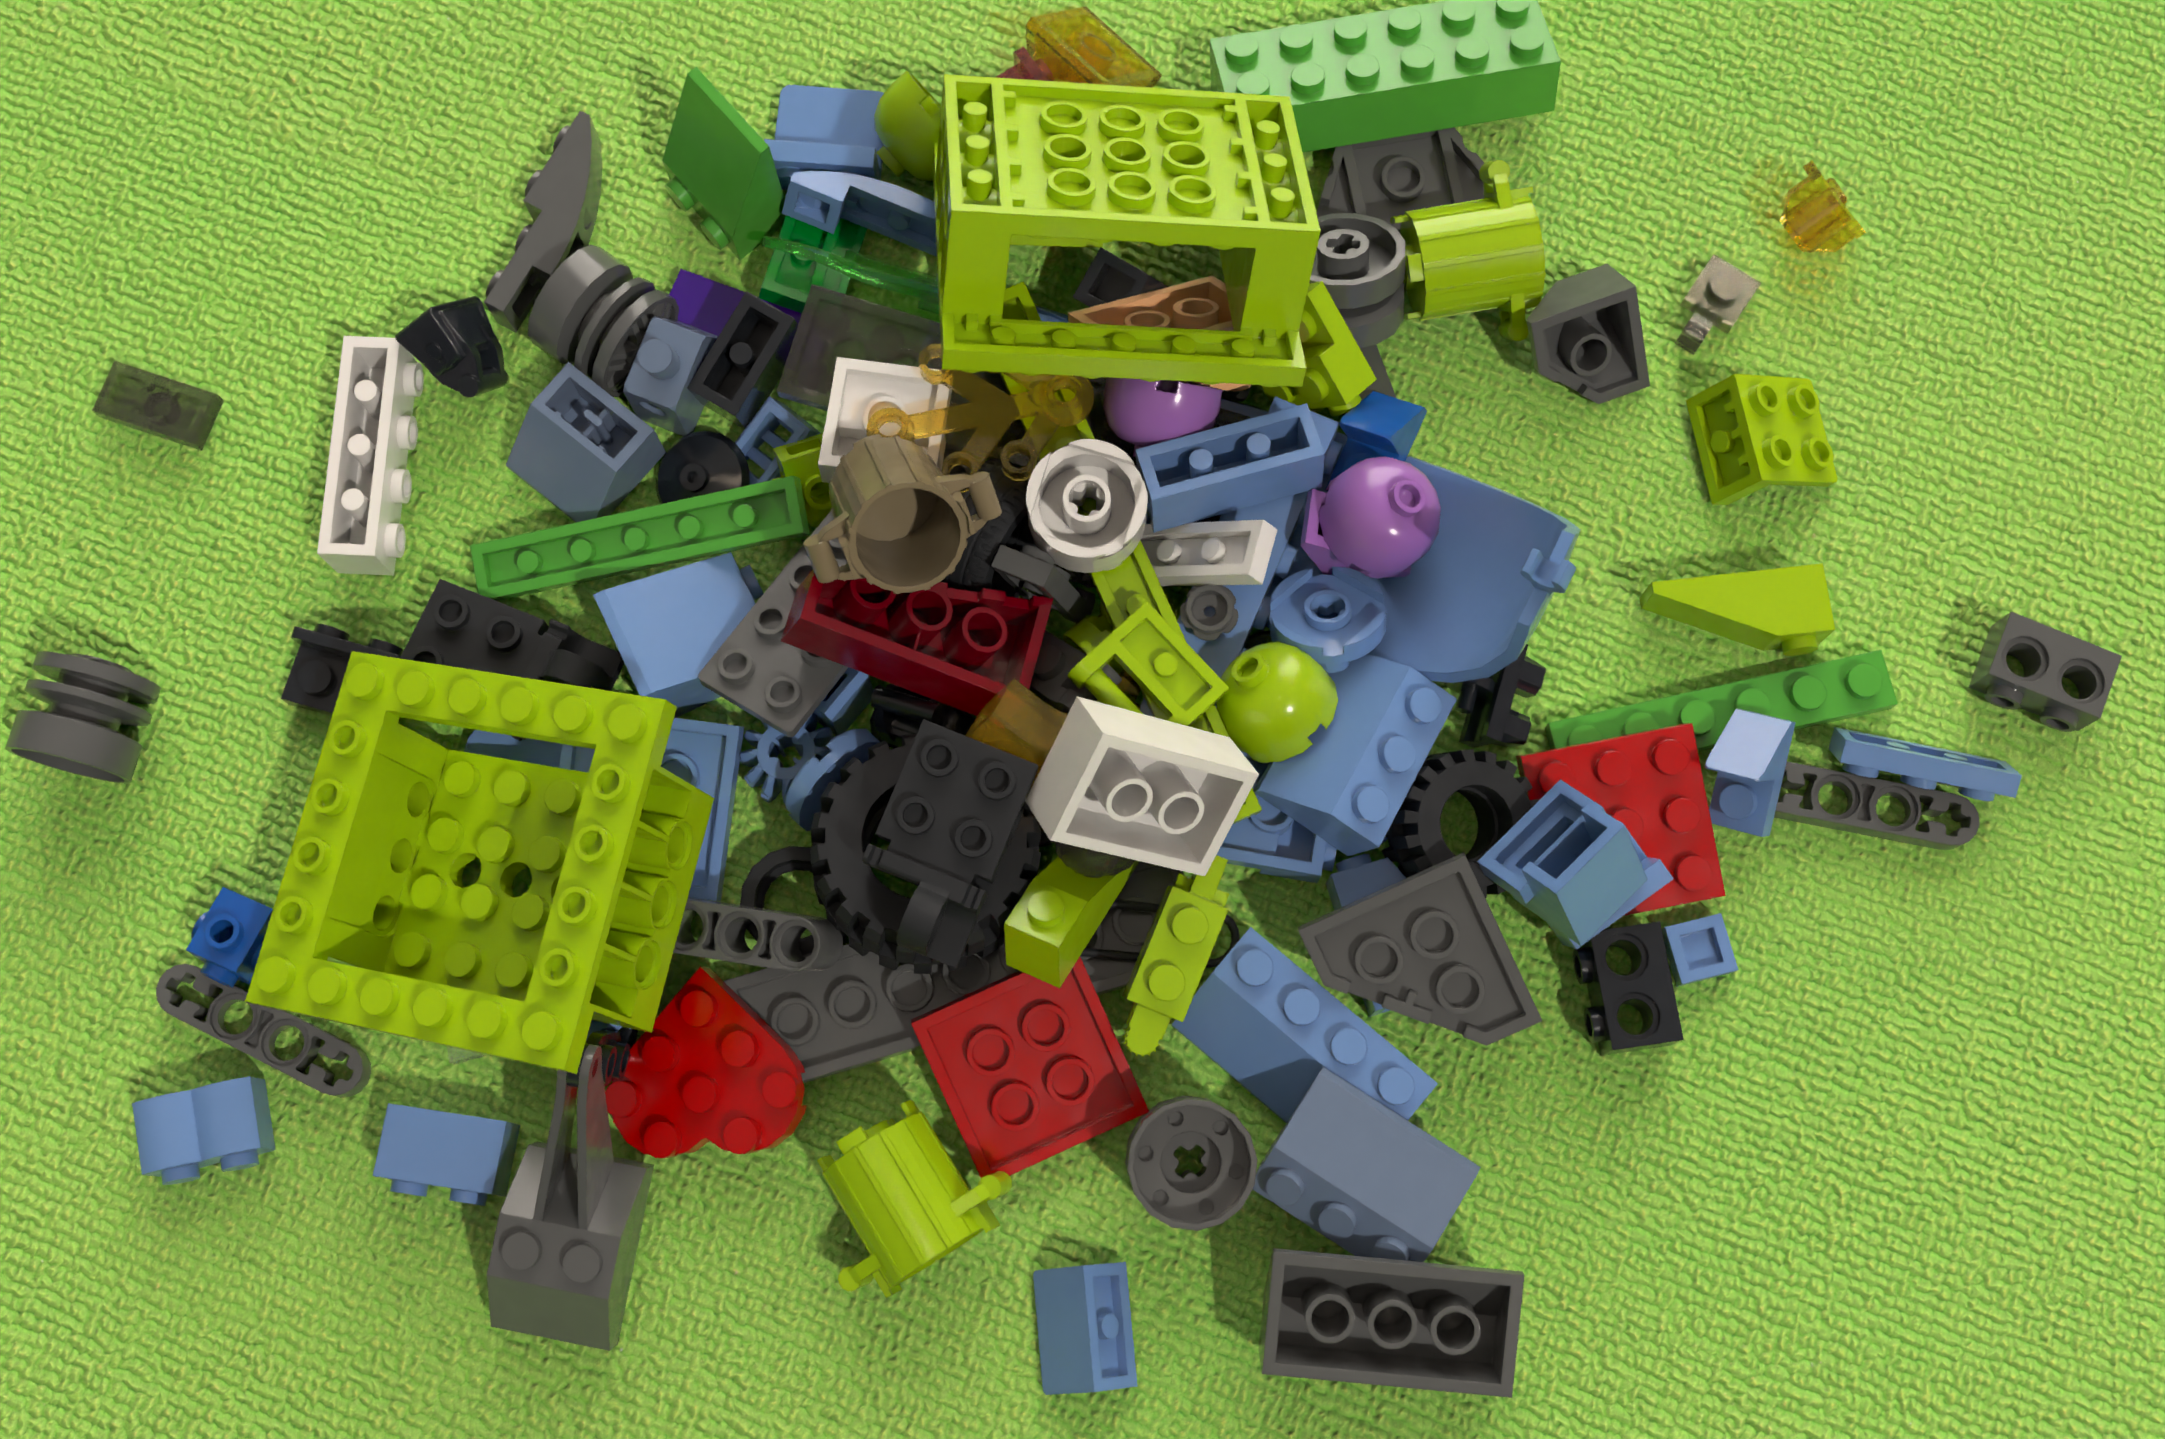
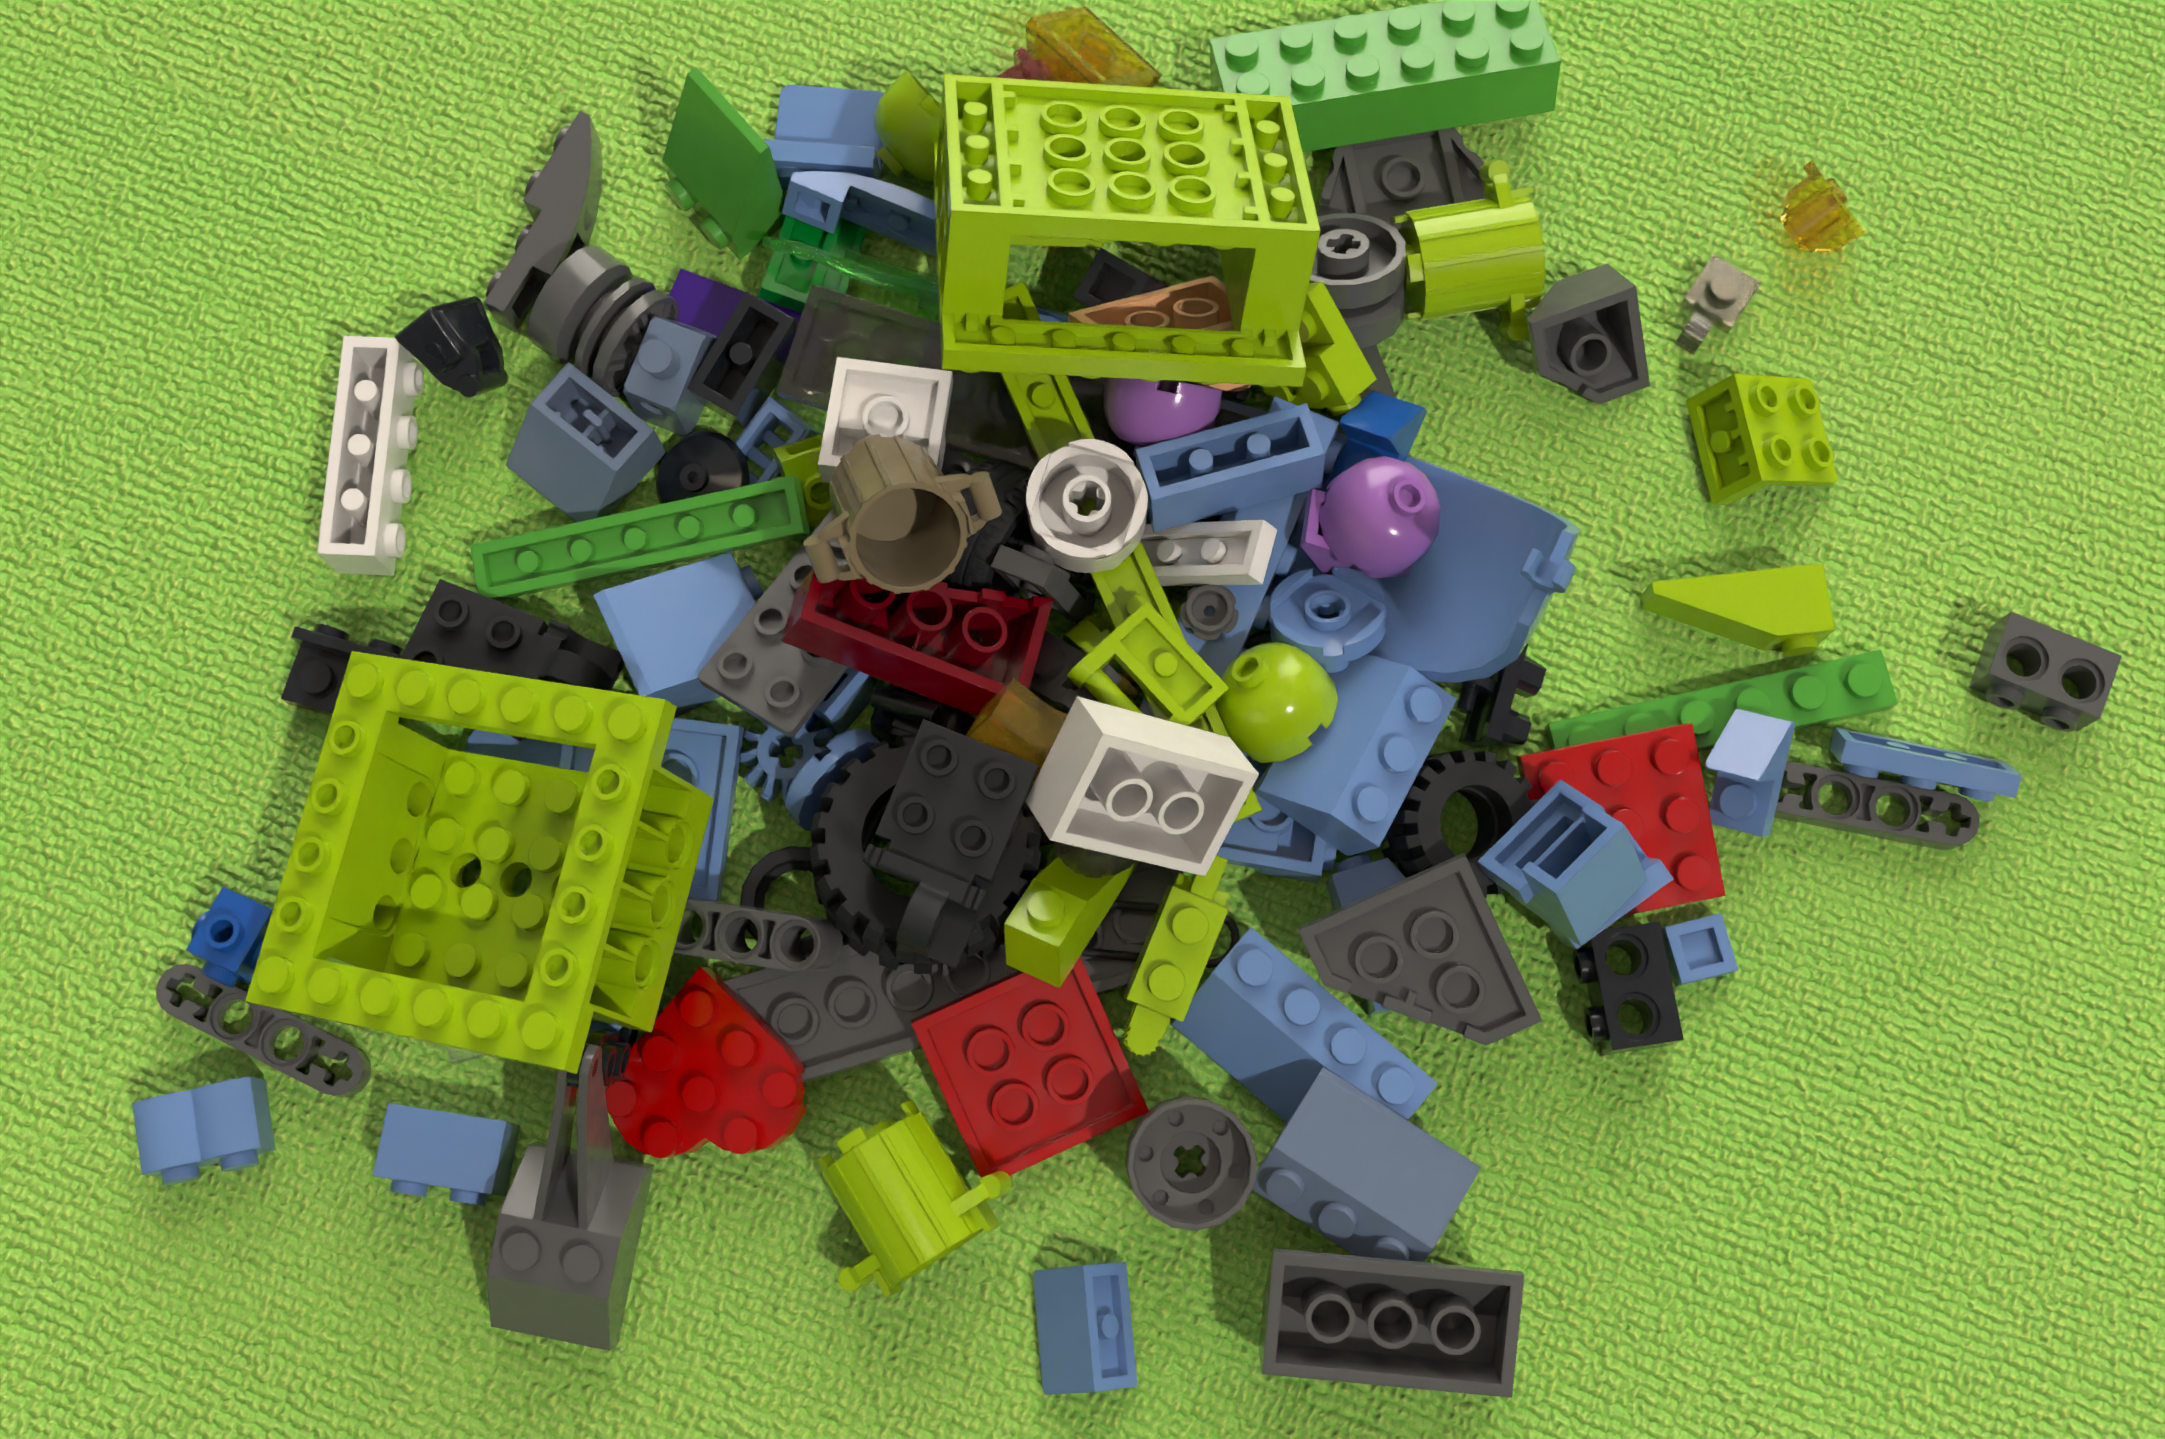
(83, 717): dark grey wheel -> none
(158, 405): clear smoke plate -> none
(992, 414): clear yellow plant -> none

